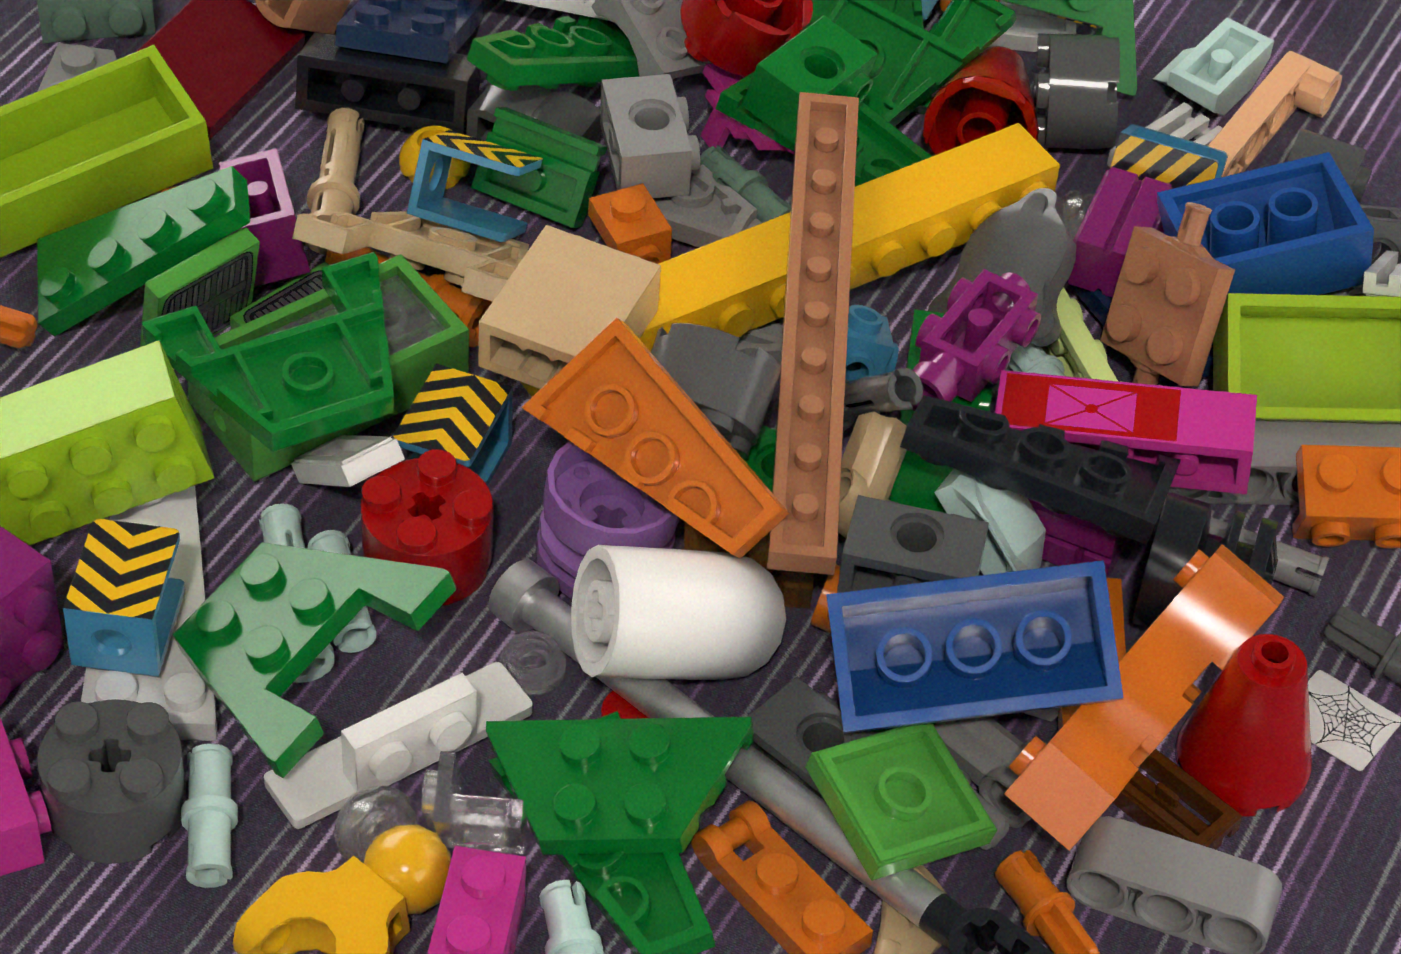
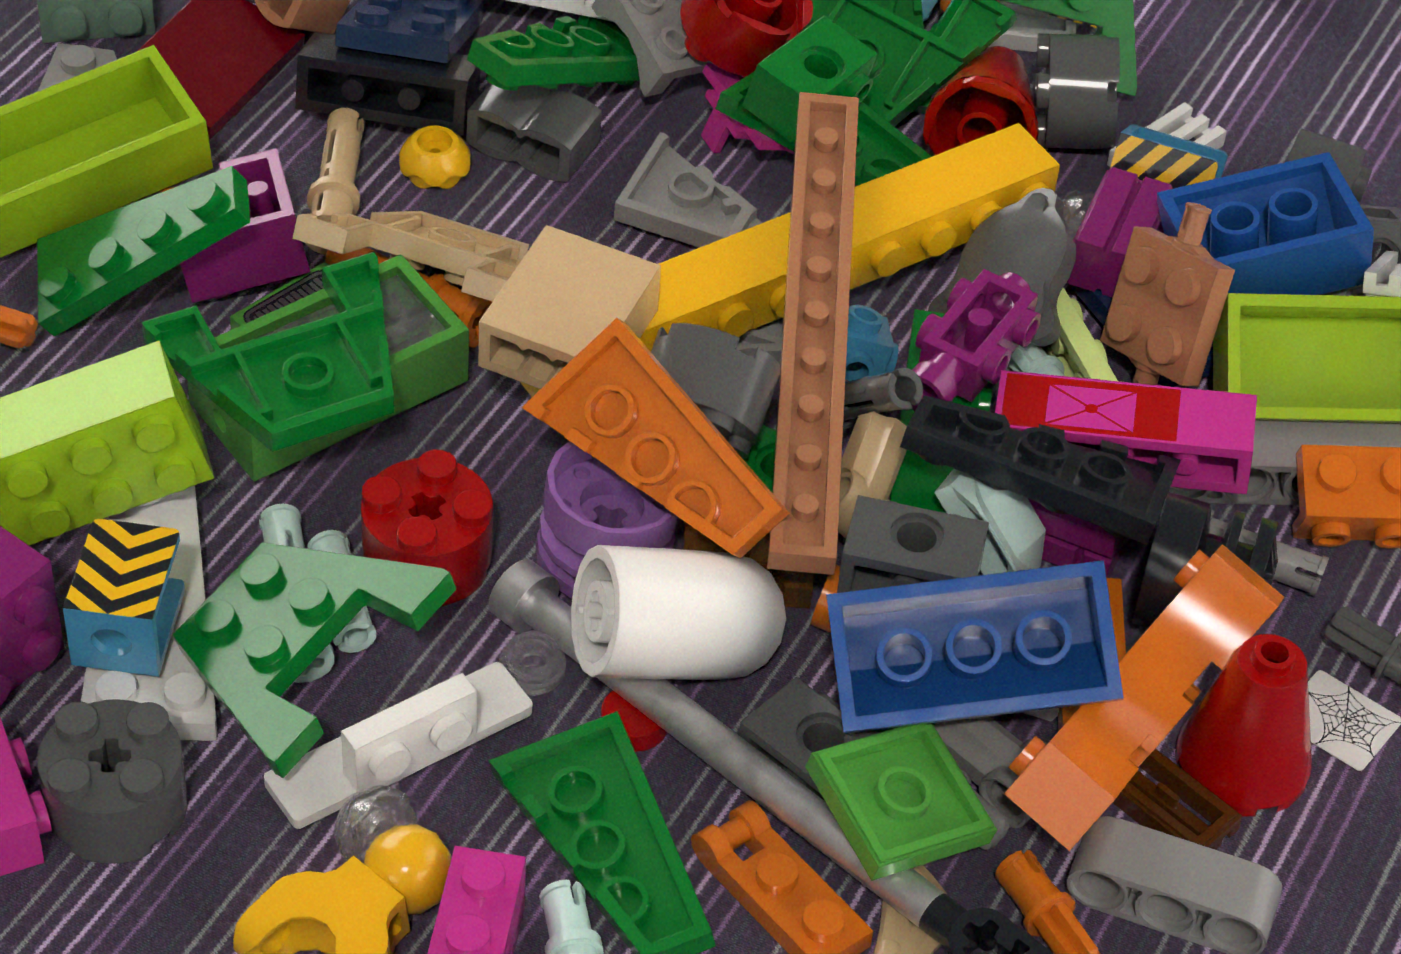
(209, 816): light aqua pin -> none
(214, 279): tile -> none
(347, 460): white tile -> none
(427, 197): dark azure piece -> none
(461, 417): piece -> none
(468, 819): clear bracket -> none
(563, 181): green plate -> none
(617, 780): green wing -> none
(632, 223): orange bracket -> none
(648, 134): light grey brick -> none
(748, 184): sand green pin -> none
(1219, 67): light aqua slope -> none
(1291, 84): light nougat beam -> none

